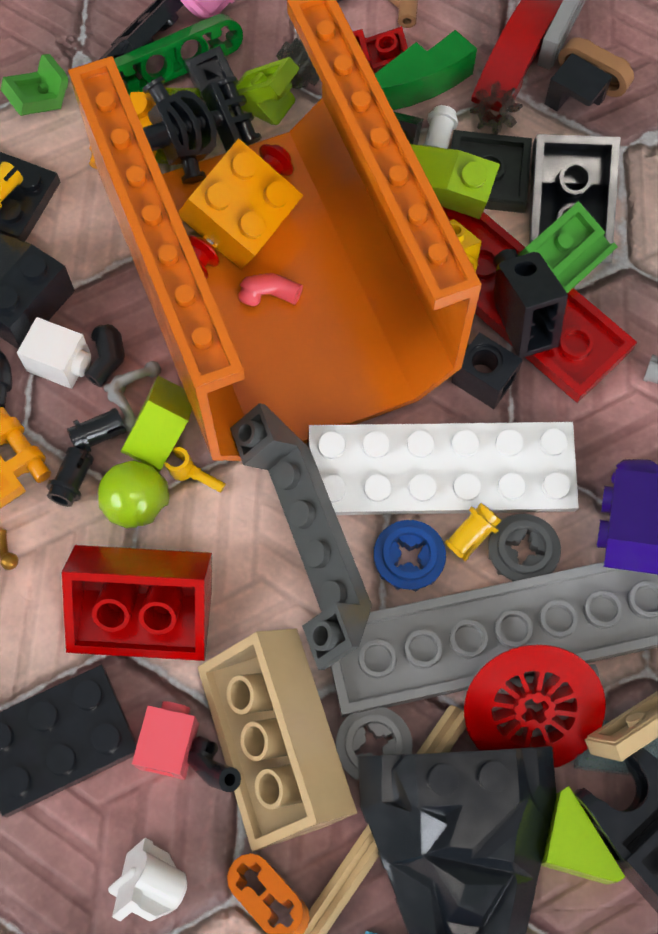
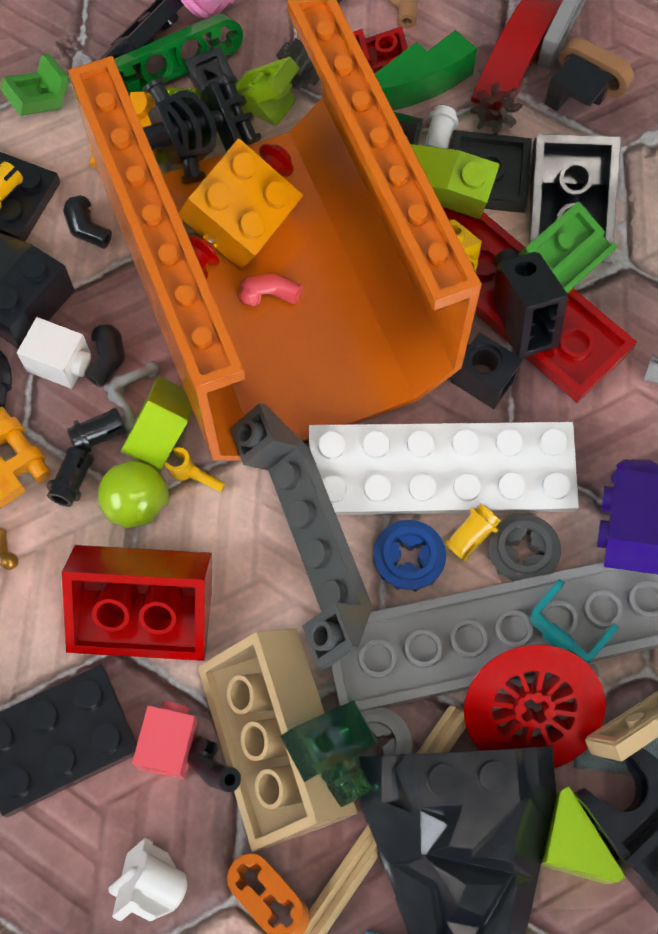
(80, 224): none -> black arm
(332, 747): none -> clear green hinge
(557, 637): none -> teal piece

